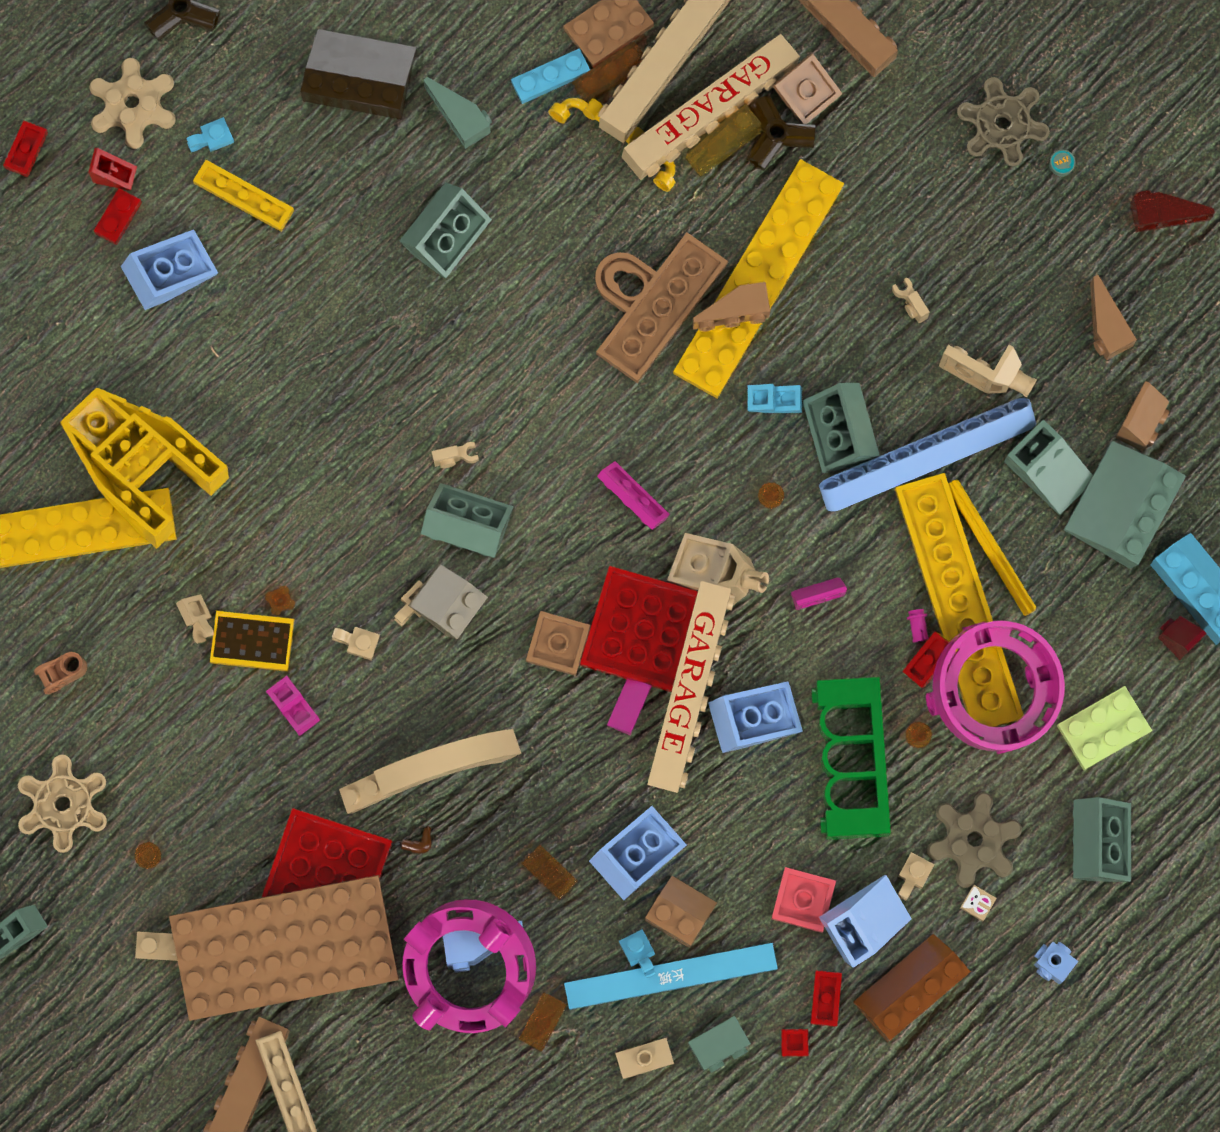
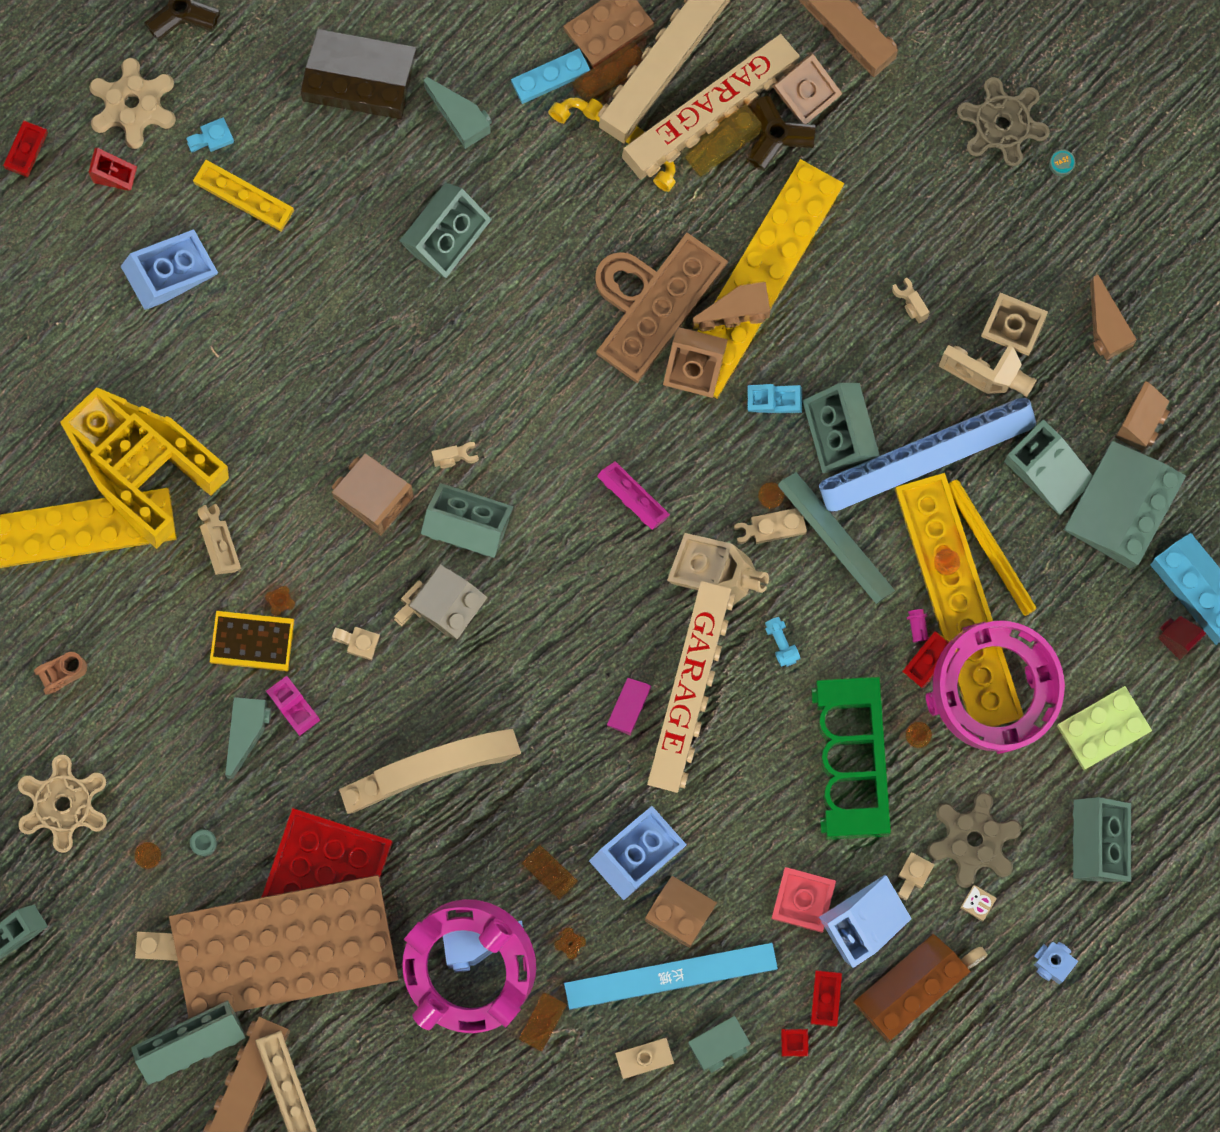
(117, 216): red plate -> none
(188, 1042): none -> sand green brick
(196, 613): tan plate -> none
(203, 843): none -> sand green tile
(218, 541): none -> tan plate
(246, 729): none -> sand green slope
(372, 493): none -> medium nougat slope
(419, 846): reddish brown animal -> none
(558, 643): medium nougat plate -> none
(562, 944): none -> clear orange plate
(639, 628): red plate -> none
(639, 951): medium azure plate -> none
(695, 362): none -> medium nougat slope
(755, 716): light blue slope -> none
(773, 526): none -> tan plate
(787, 654): none -> medium azure bar
(818, 593): dark pink slope -> none
(836, 537): none -> sand green tile
(947, 562): none -> clear orange plate
(974, 957): none -> tan tile
(1014, 324): none -> tan slope
(1162, 210): clear red slope -> none

